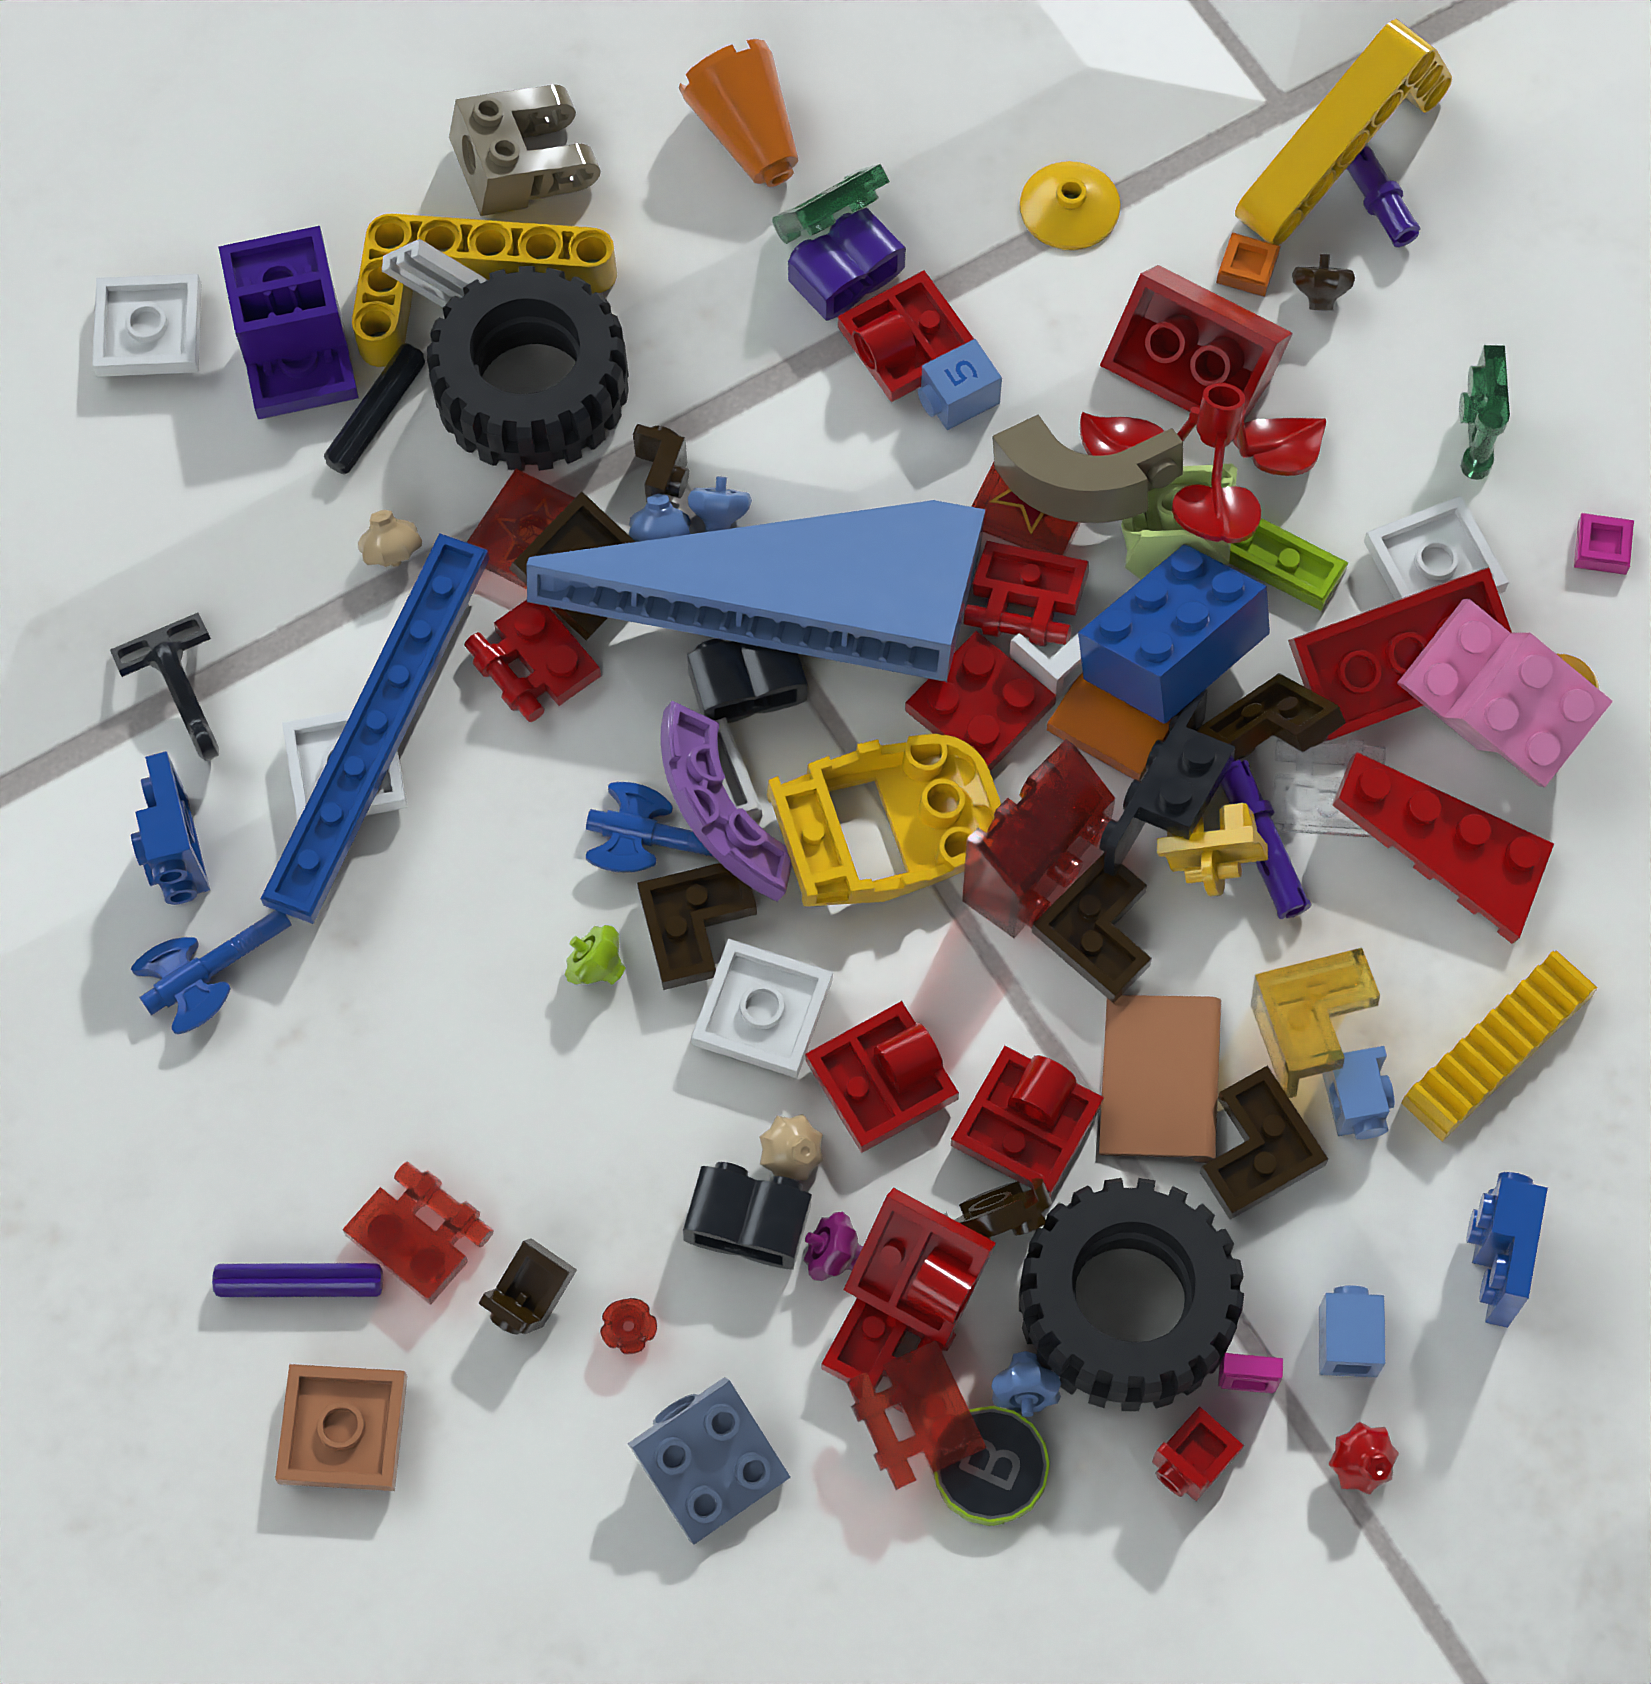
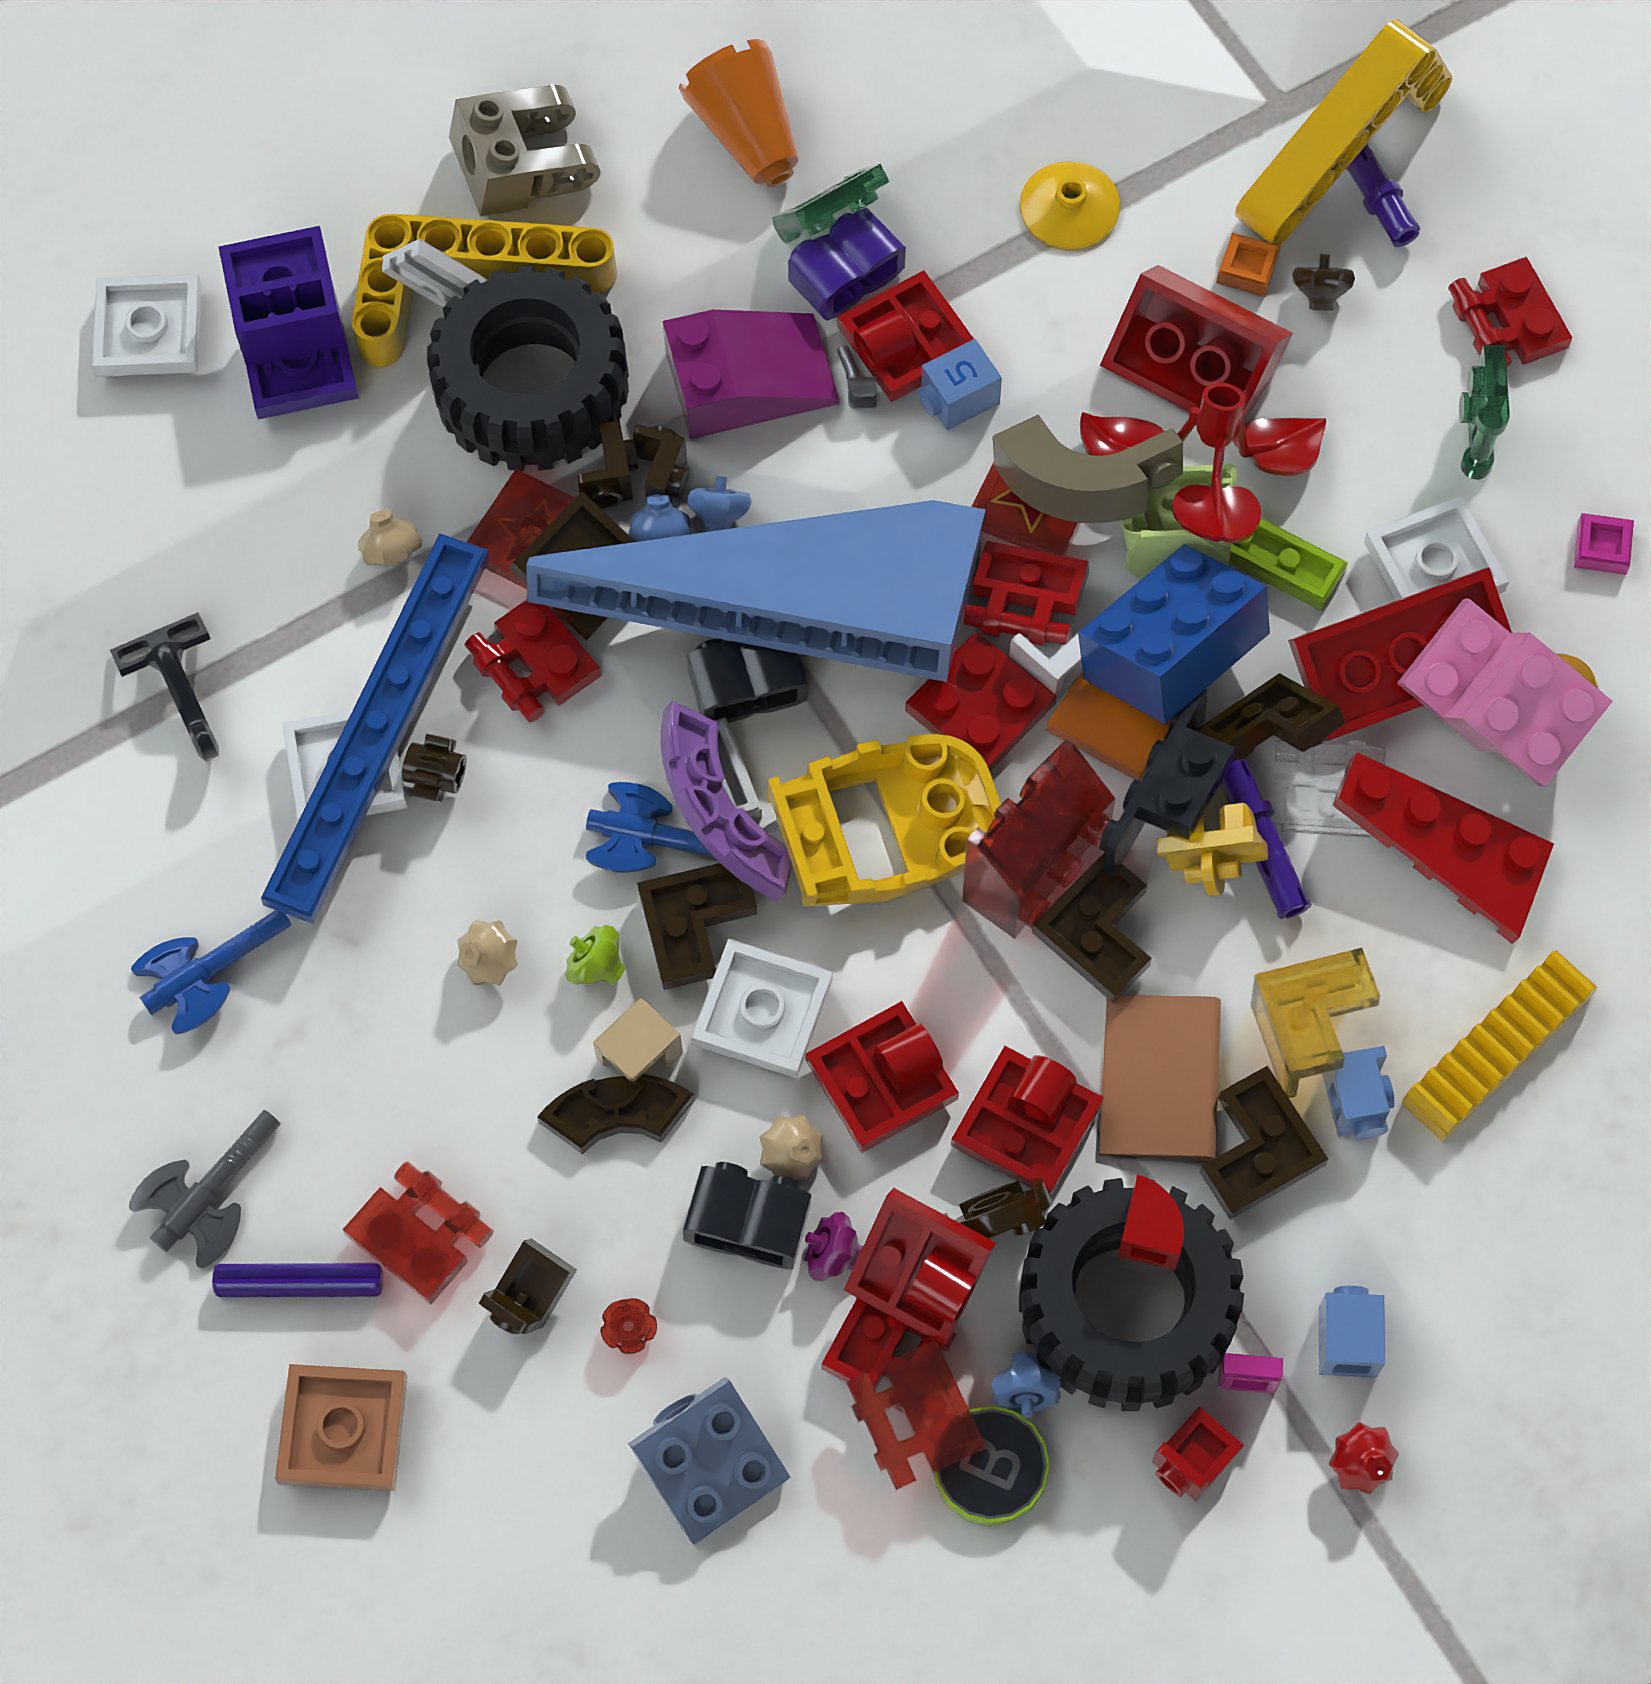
(167, 835): blue plate -> none
(191, 1207): none -> dark grey piece
(374, 408): black axle -> none
(434, 767): none -> dark brown gear
(487, 952): none -> tan piece
(612, 485): none -> dark brown bracket
(614, 1107): none -> dark brown tile
(638, 1041): none -> tan panel
(746, 368): none -> magenta slope
(861, 390): none -> flat silver hand
(1152, 1226): none -> red brick
(1507, 1241): blue plate -> none
(1521, 307): none -> red plate

